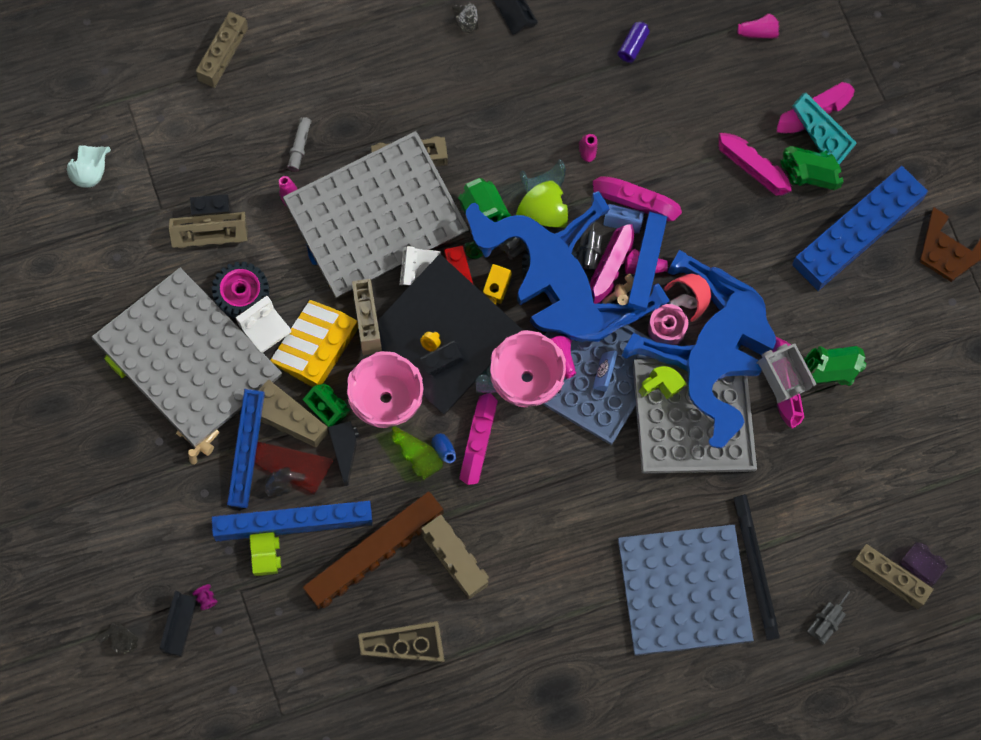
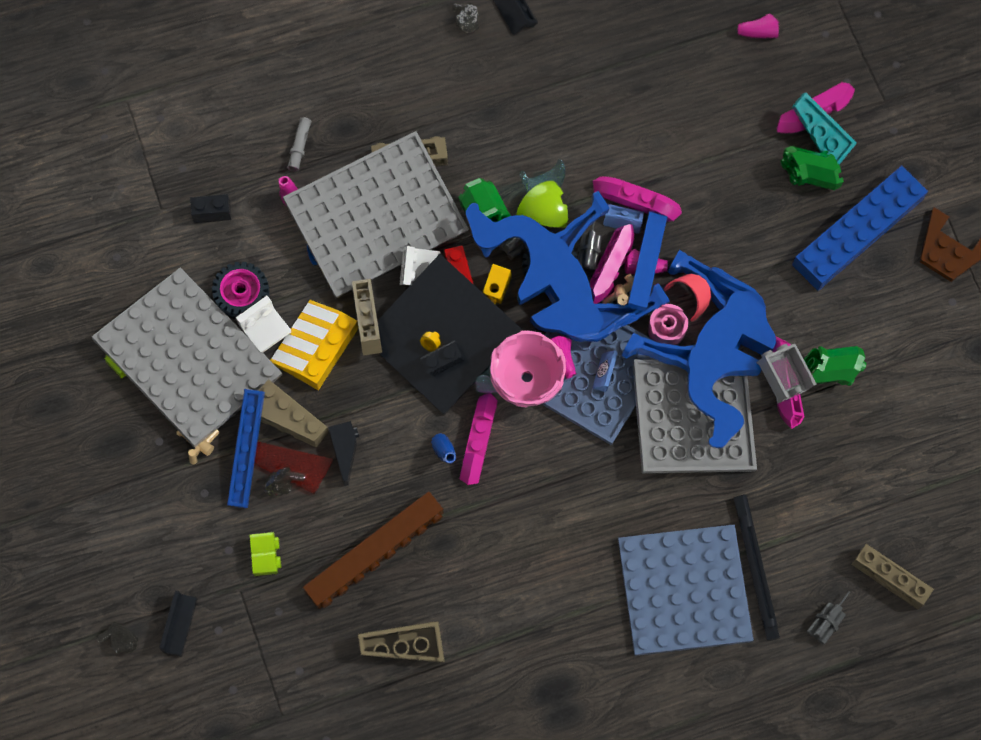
(89, 166): light aqua piece -> none
(205, 597): magenta bush -> none
(208, 230): dark tan brick -> none
(222, 49): dark tan brick -> none
(292, 520): blue brick -> none
(326, 404): green brick -> none
(383, 375): bright pink piece -> none
(422, 455): clear neon green slope -> none
(454, 557): dark tan wedge -> none
(473, 250): dark green plate -> none
(588, 150): dark pink piece -> none
(633, 42): dark purple brick -> none
(665, 379): lime brick -> none
(684, 300): white arm -> none
(749, 160): dark pink brick -> none
(924, 563): clear purple brick -> none

